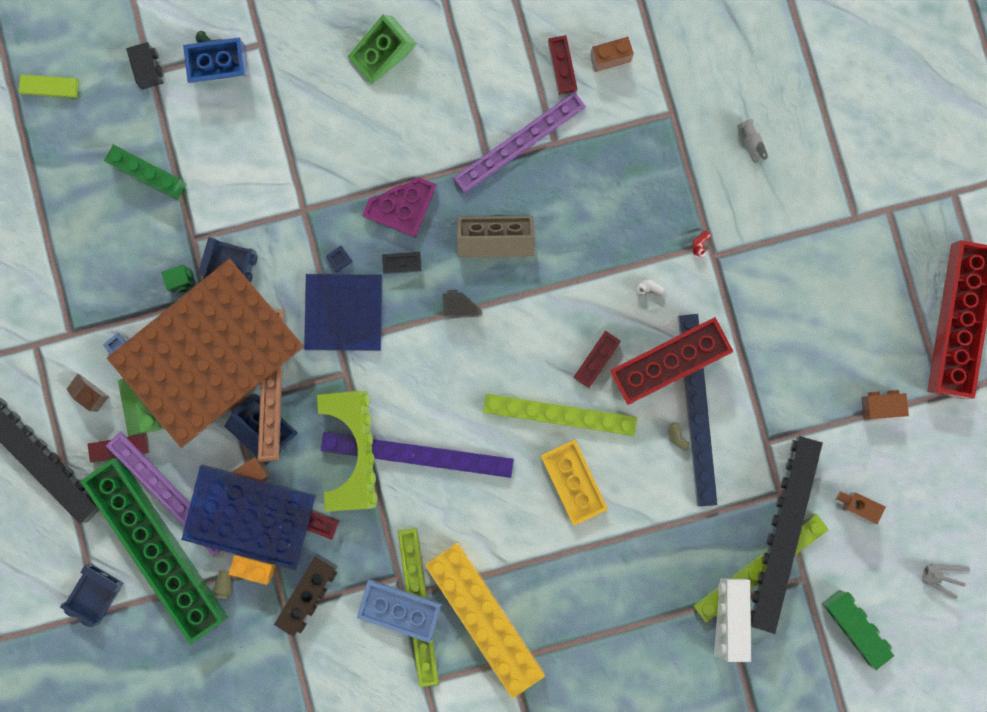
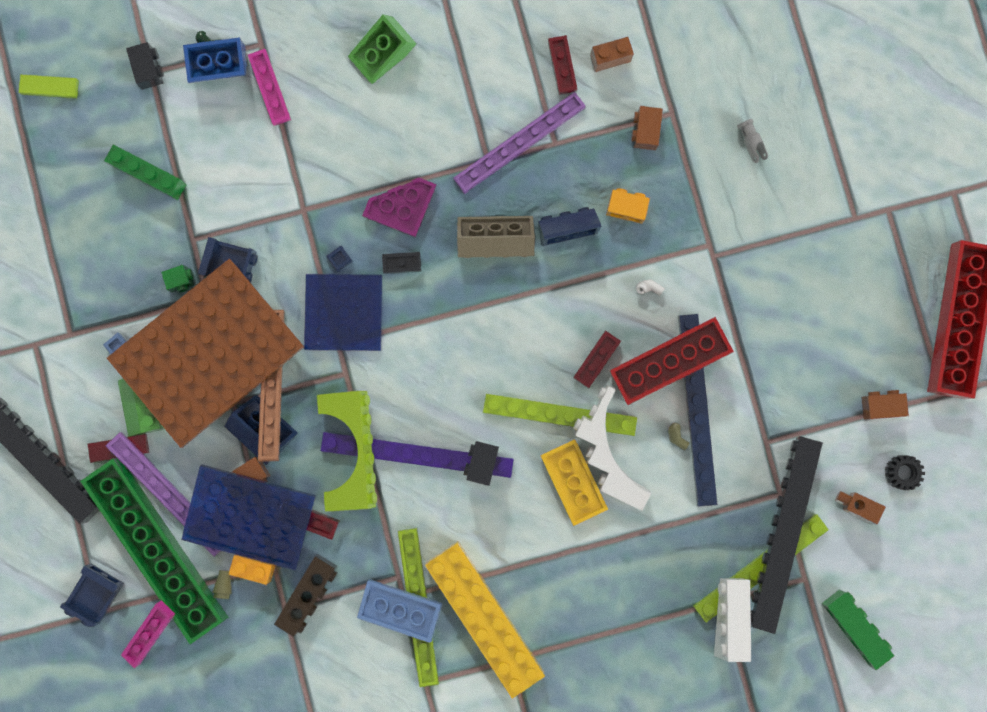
(86, 393): reddish brown slope -> none
(147, 634): none -> dark pink plate
(269, 87): none -> dark pink plate
(459, 306): clear smoke slope -> none
(482, 463): none -> black brick
(568, 226): none -> dark blue slope
(614, 481): none -> white arch
(628, 206): none -> light orange brick
(647, 128): none -> dark orange brick
(698, 244): red arm -> none
(916, 472): none -> black tyre
(933, 575): light grey plant -> none

